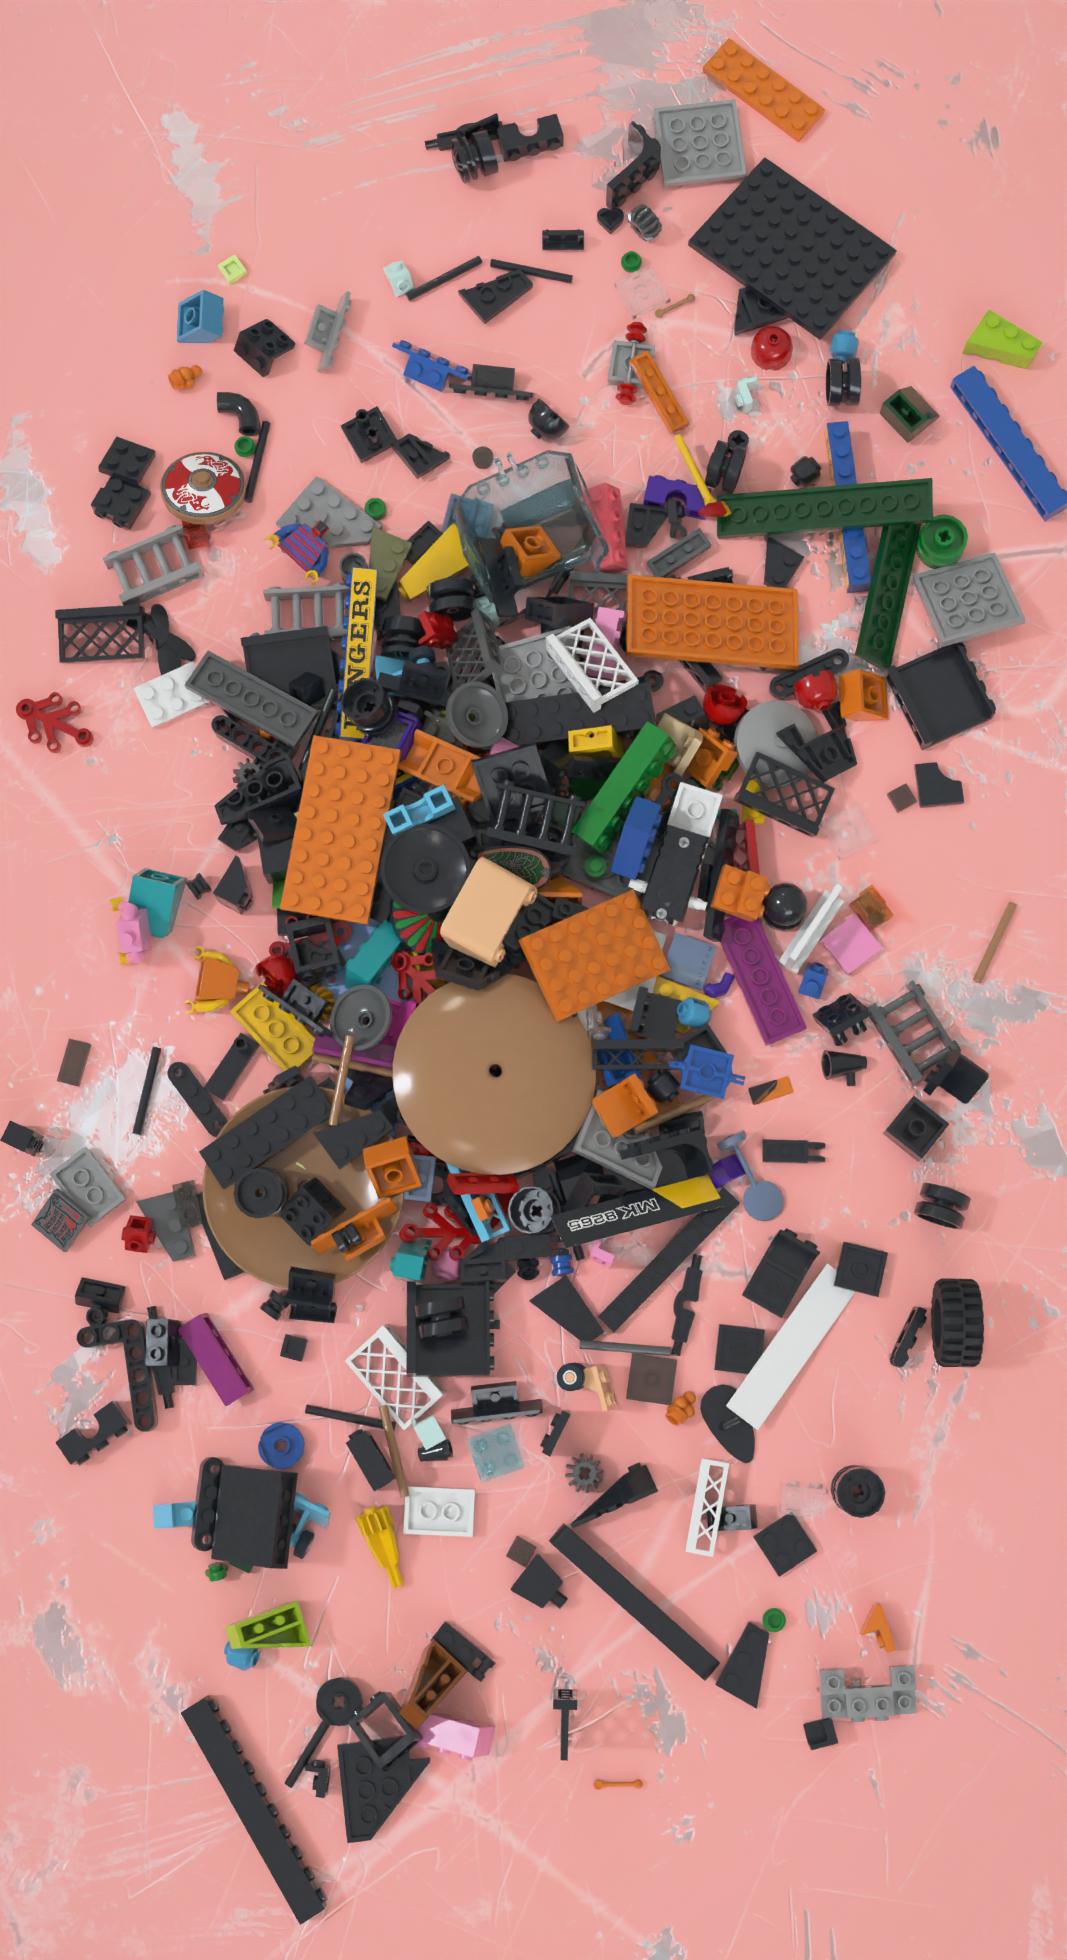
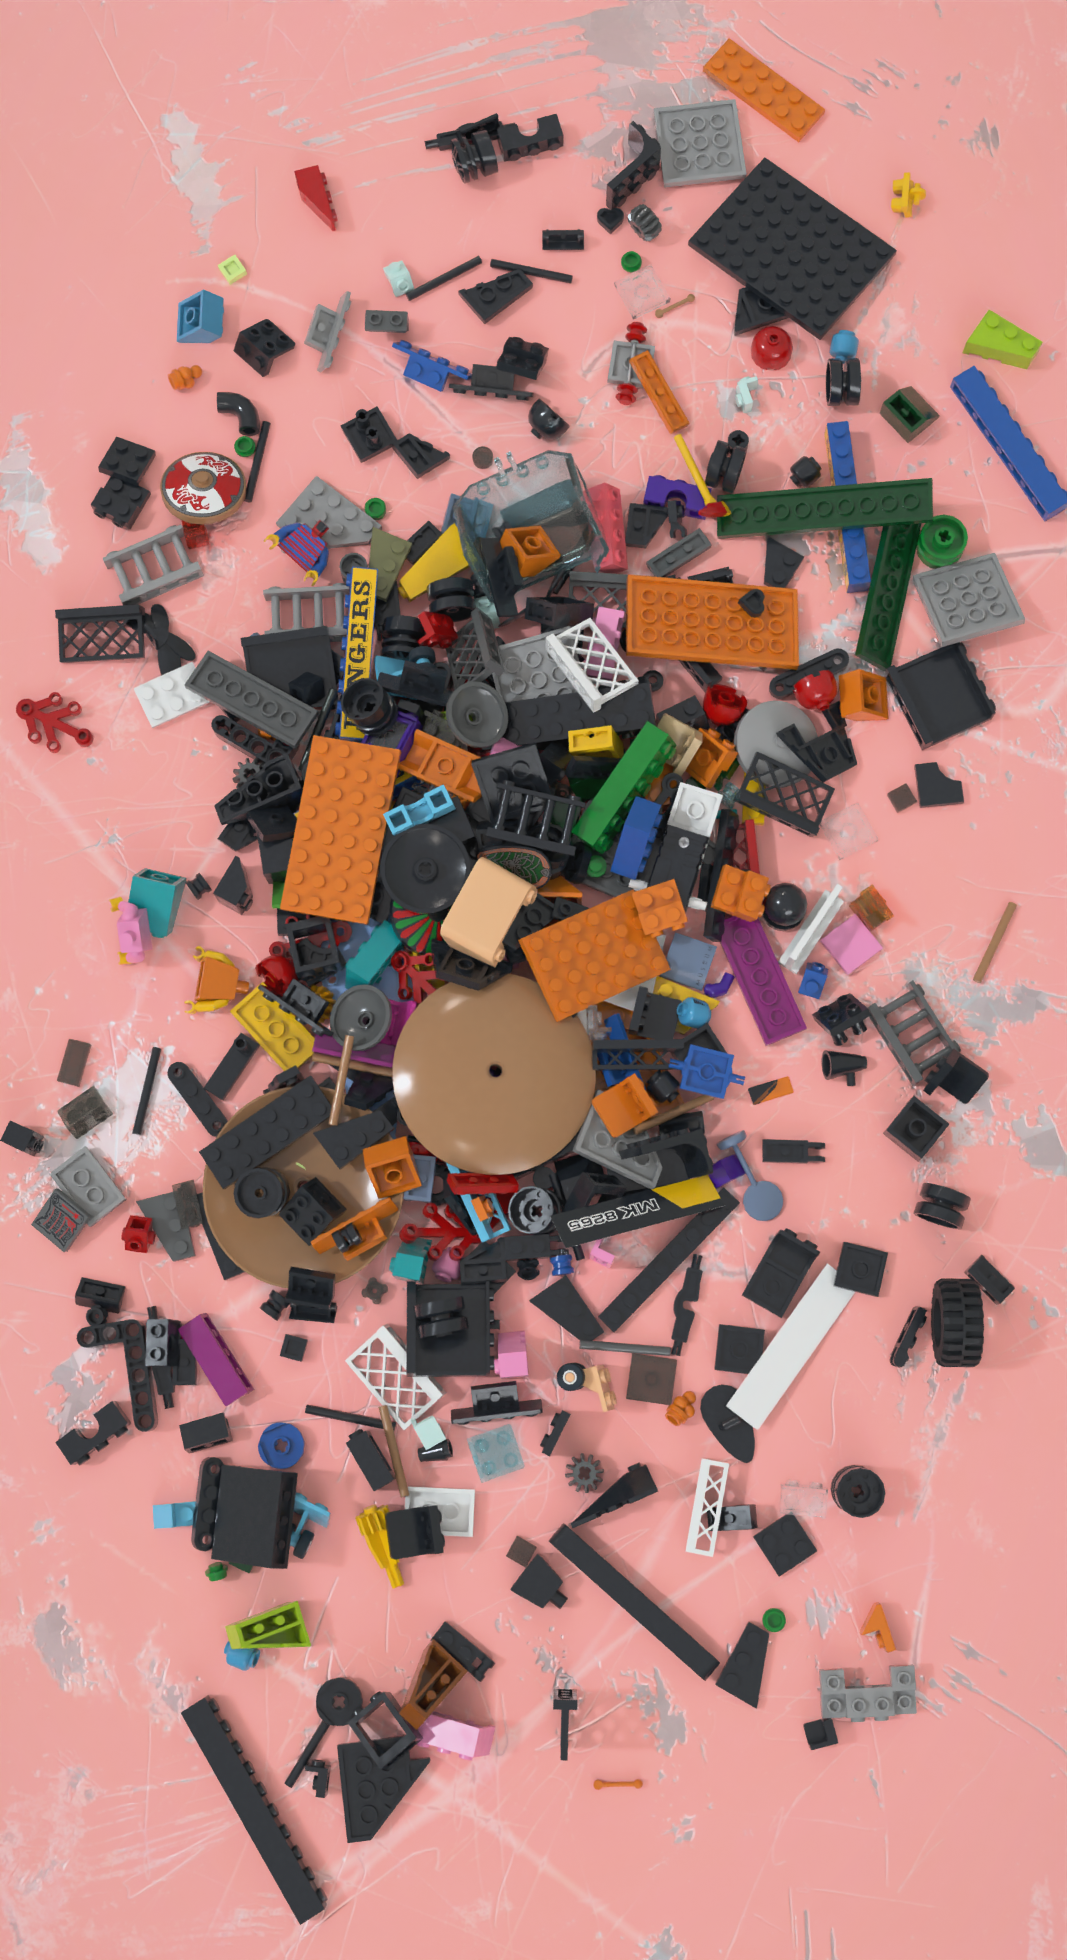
(84, 1112): none -> clear smoke bracket
(205, 1433): none -> black hinge
(313, 194): none -> red slope
(368, 1291): none -> clear smoke plate
(386, 321): none -> dark grey bracket
(414, 1532): none -> black bracket
(511, 1355): none -> bright pink wedge
(522, 358): none -> black plate
(578, 863): none -> black beam
(660, 908): none -> orange plate
(728, 795): none -> clear light blue wheel
(753, 602): none -> black tile
(910, 195): none -> yellow hips
(989, 1280): none -> black hinge

